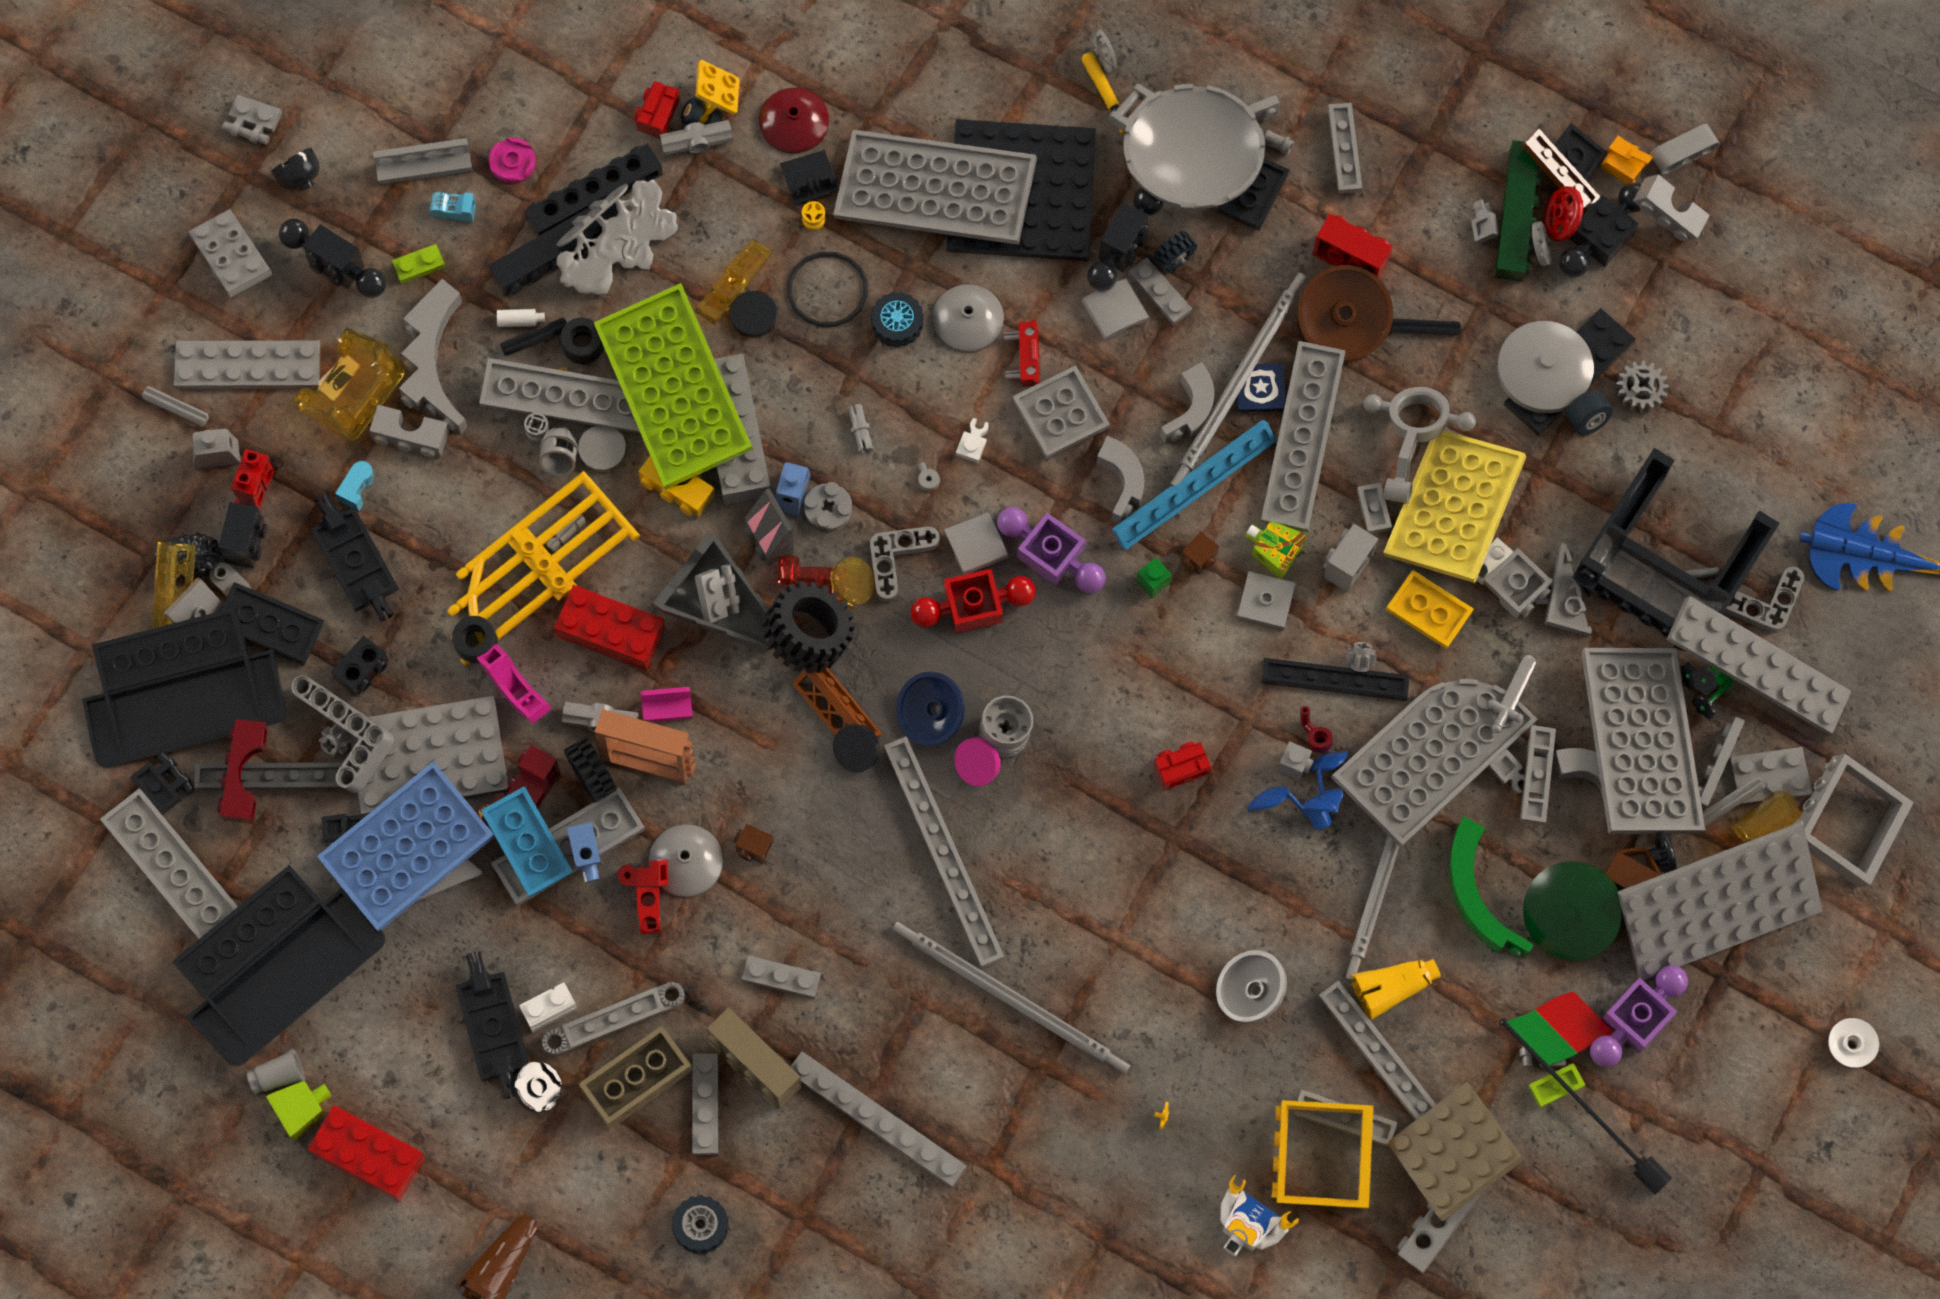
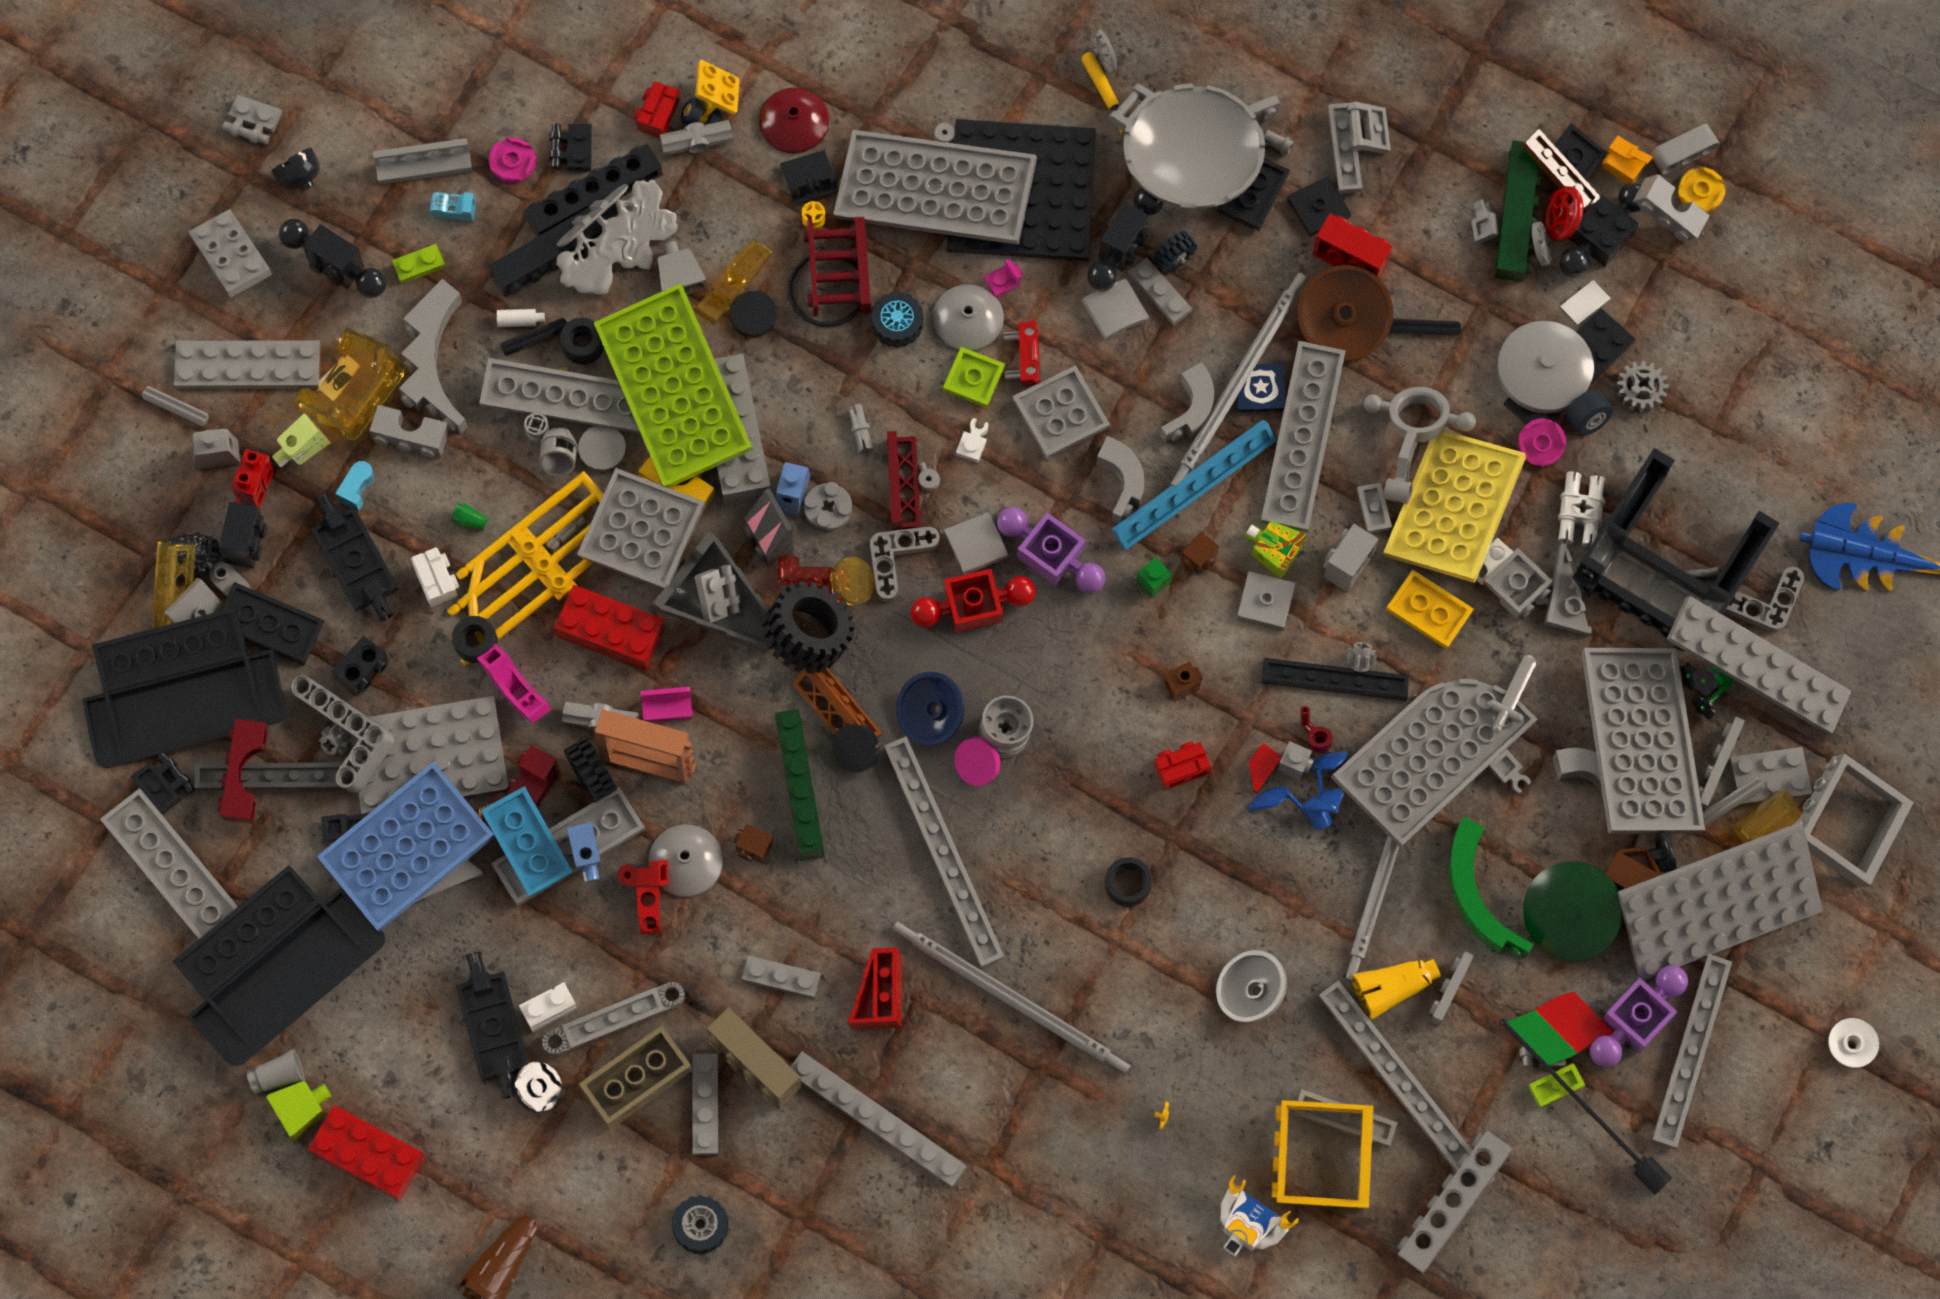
(300, 442): none -> yellowish green torso
(434, 577): none -> white brick
(468, 517): none -> green cone
(579, 147): none -> black plate
(641, 529): none -> light grey plate
(681, 268): none -> light grey torso
(799, 784): none -> dark green brick
(857, 254): none -> dark red fence
(880, 994): none -> red wedge
(894, 477): none -> dark red fence
(947, 129): none -> light grey piece
(973, 377): none -> lime plate
(1004, 279): none -> dark pink bracket
(1136, 864): none -> black tyre
(1182, 681): none -> reddish brown brick
(1262, 766): none -> red tile
(1315, 203): none -> black plate
(1374, 128): none -> light grey plate
(1450, 987): none -> light grey plate
(1455, 1151): dark tan plate -> none
(1537, 774): light grey hinge -> none
(1542, 442): none -> dark pink tile
(1585, 302): none -> white sticker
(1591, 505): none -> white pin
(1691, 1051): none -> light grey plate
(1702, 187): none -> yellow tile

